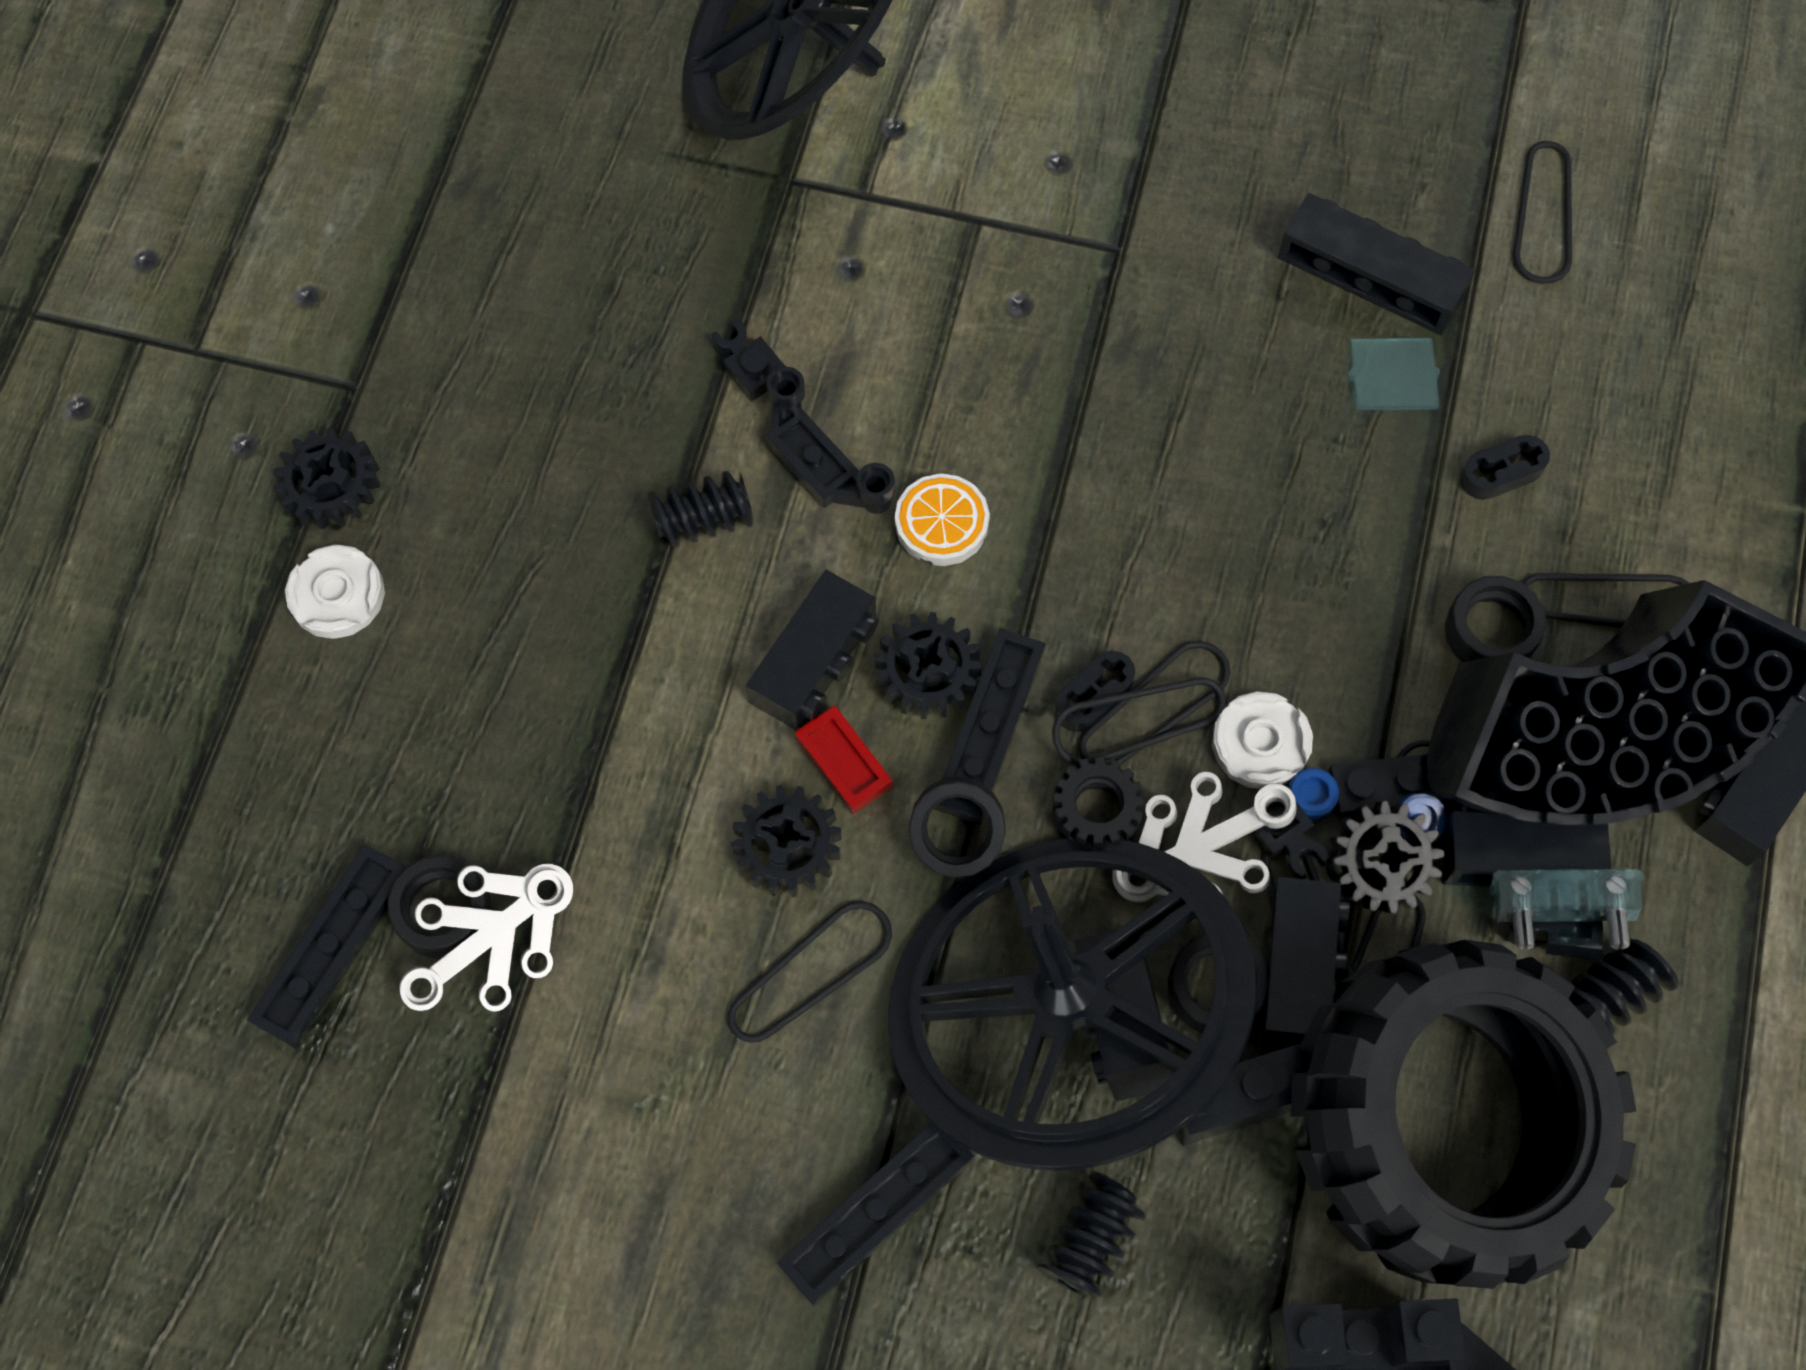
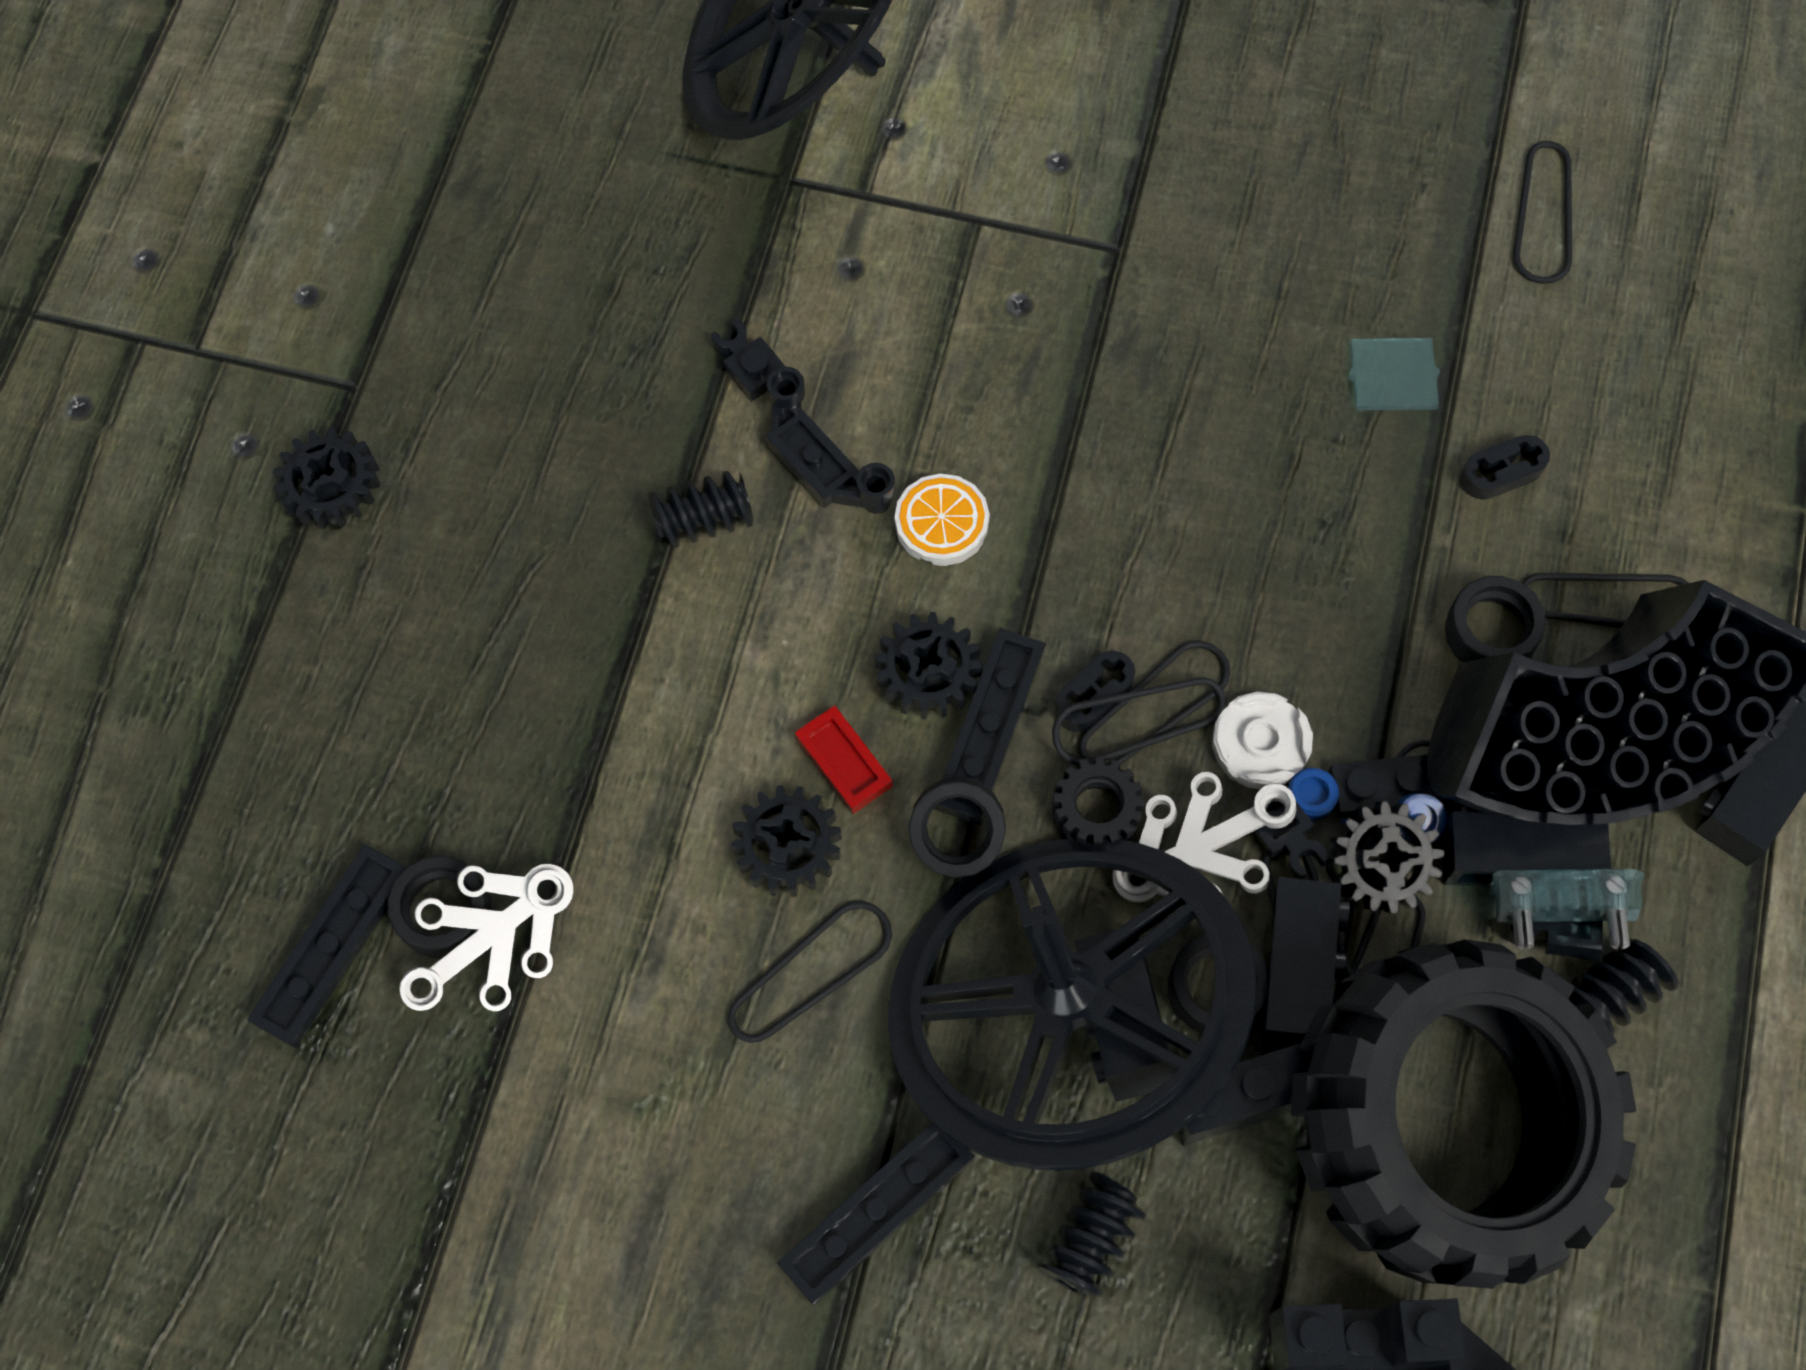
(335, 591): white tile -> none
(813, 651): black brick -> none
(1375, 263): black brick -> none

